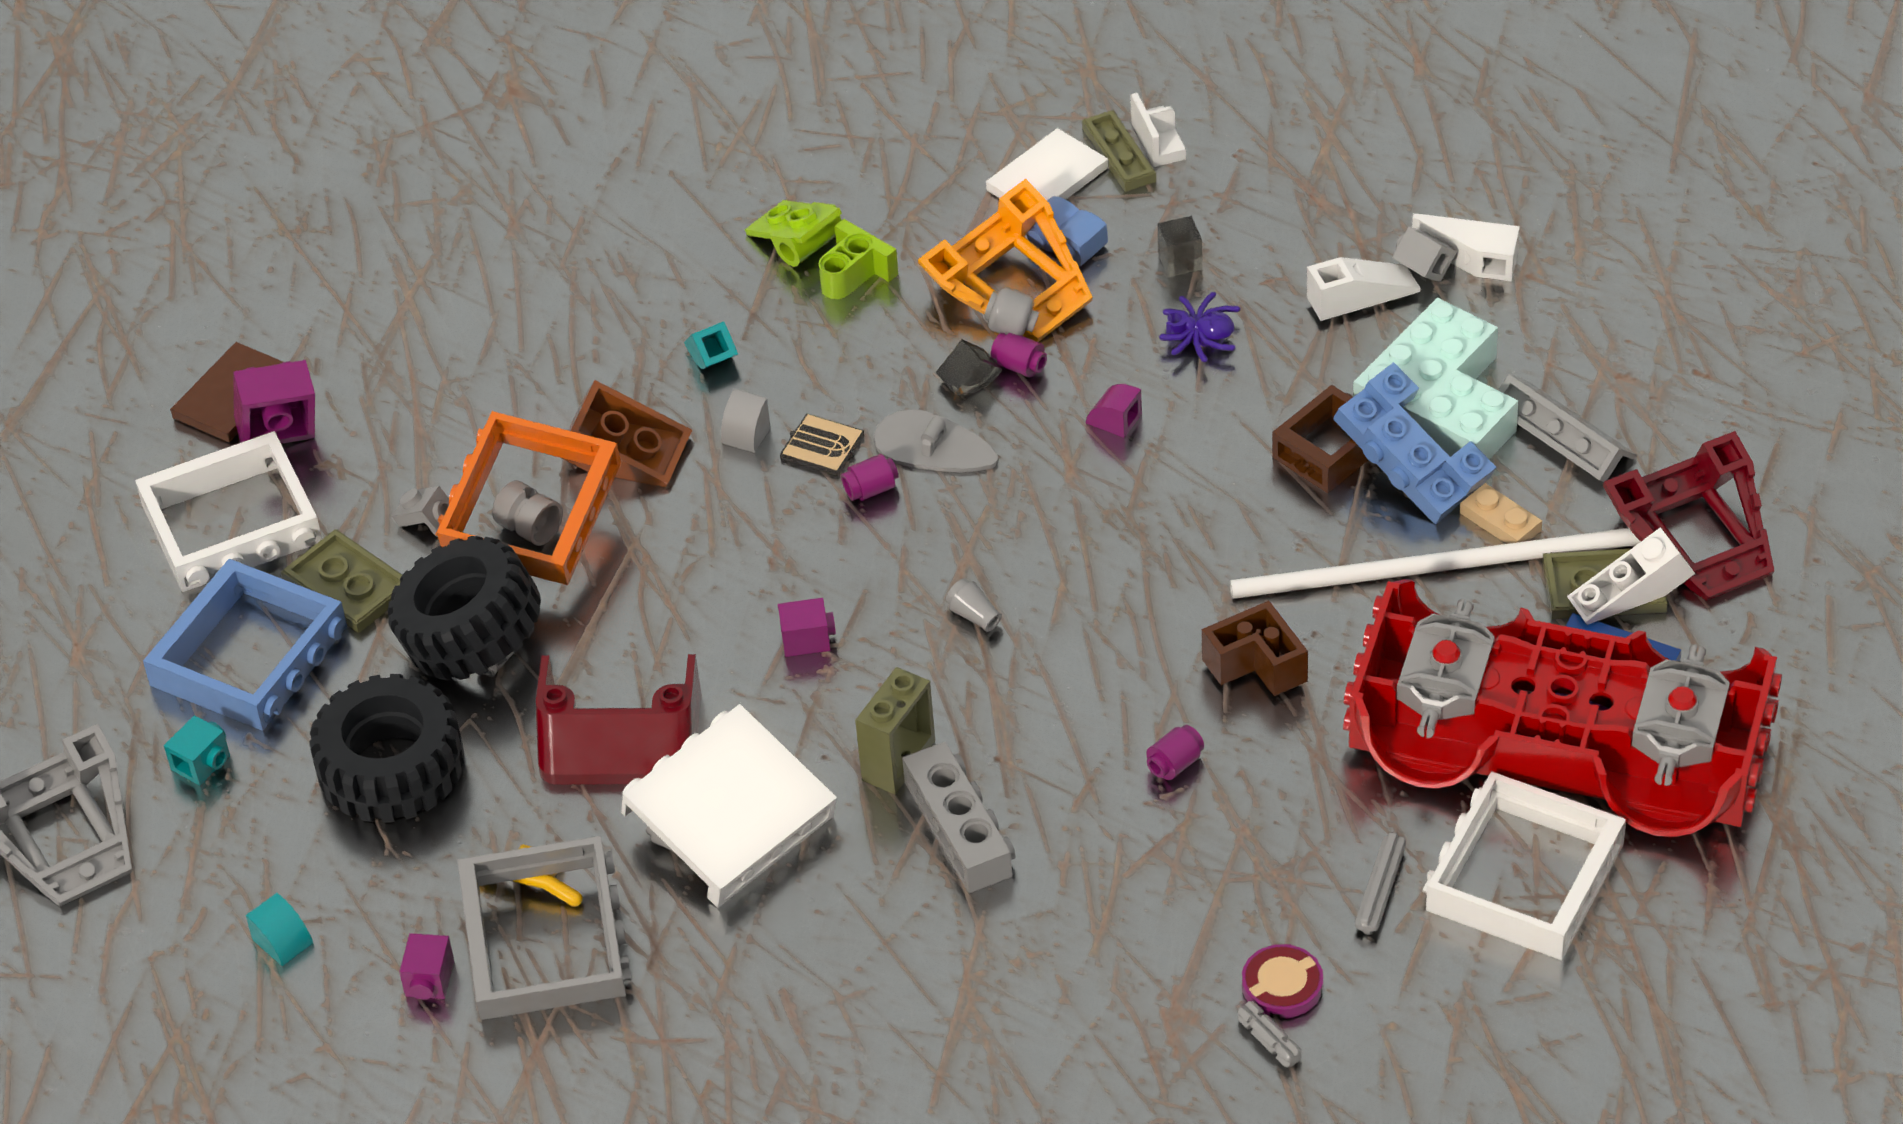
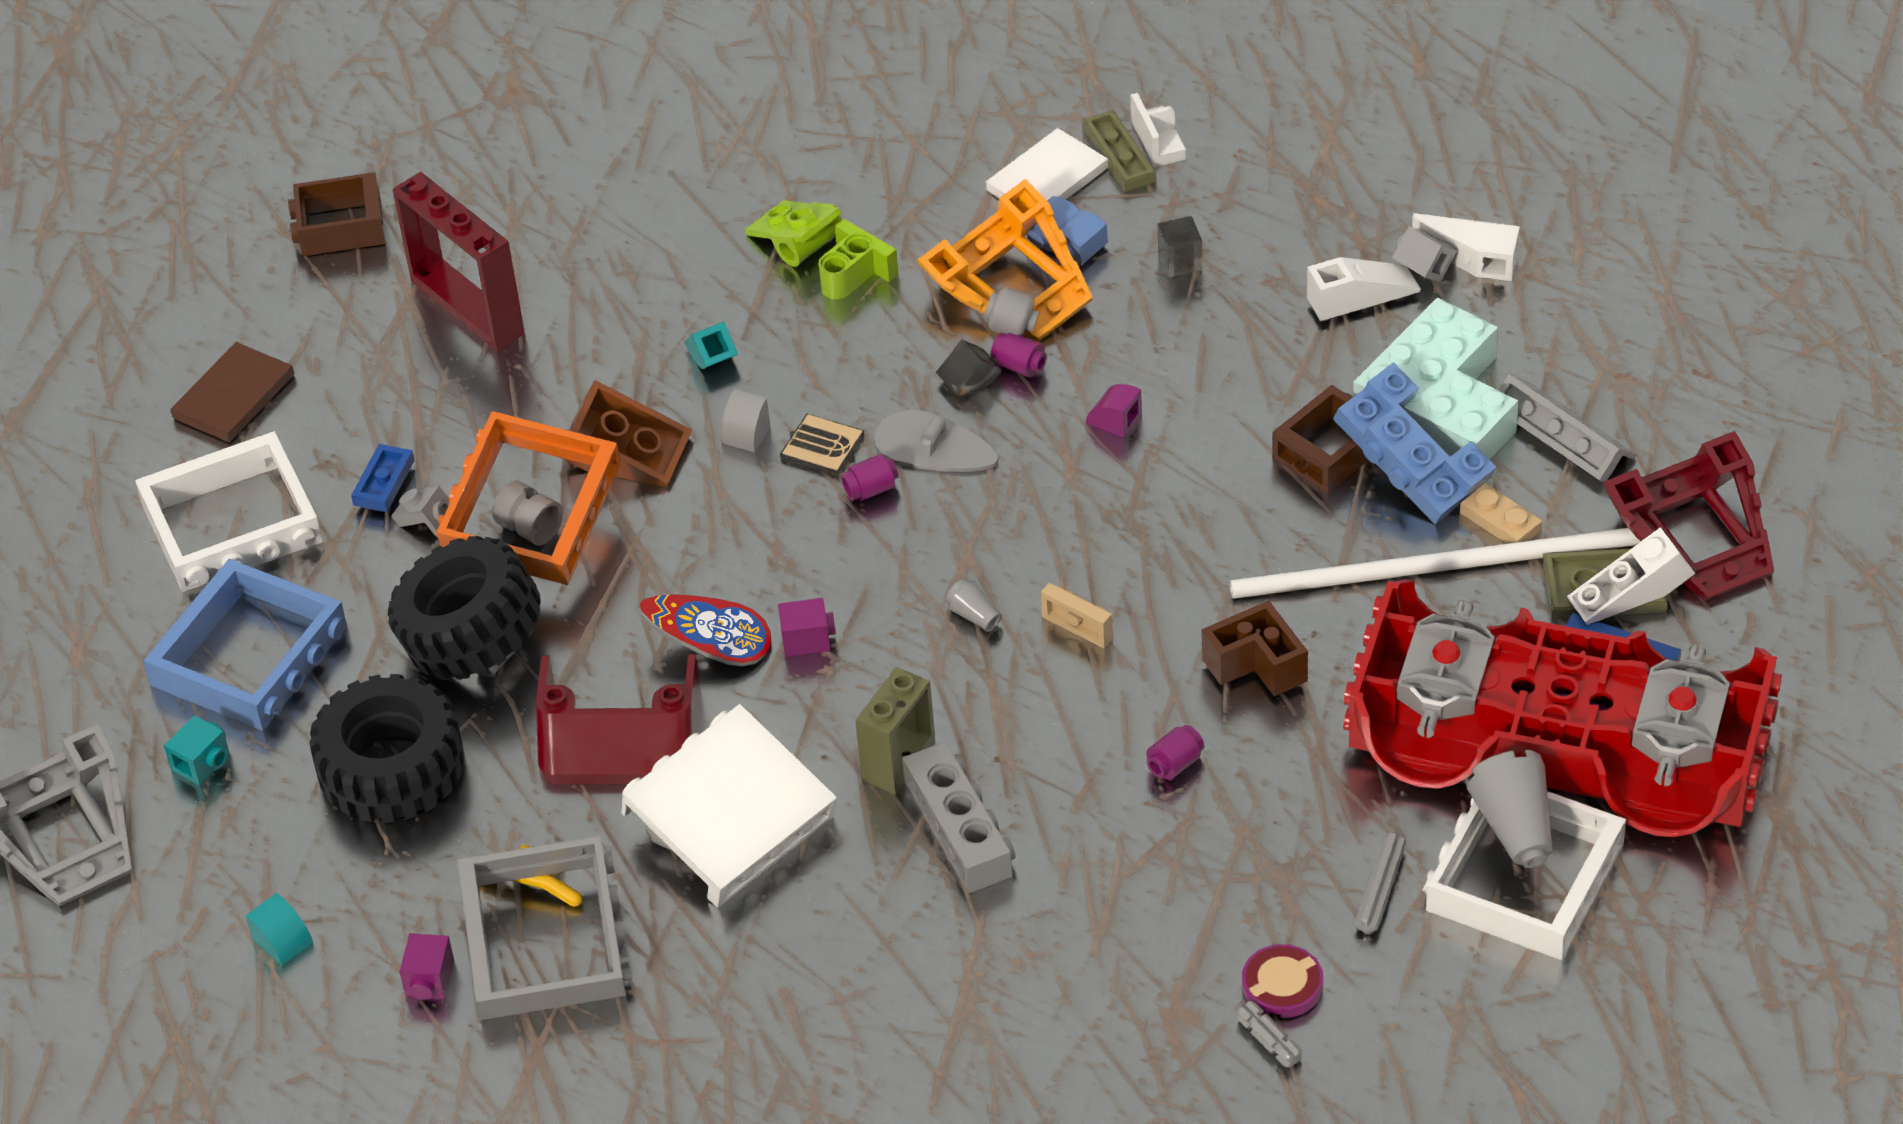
(275, 400): magenta brick -> none
(335, 195): none -> reddish brown window
(348, 574): olive tile -> none
(382, 477): none -> blue plate
(489, 312): none -> dark red window
(710, 627): none -> shield
(1076, 615): none -> tan plate
(1205, 329): dark purple animal -> none
(1515, 804): none -> light grey cone

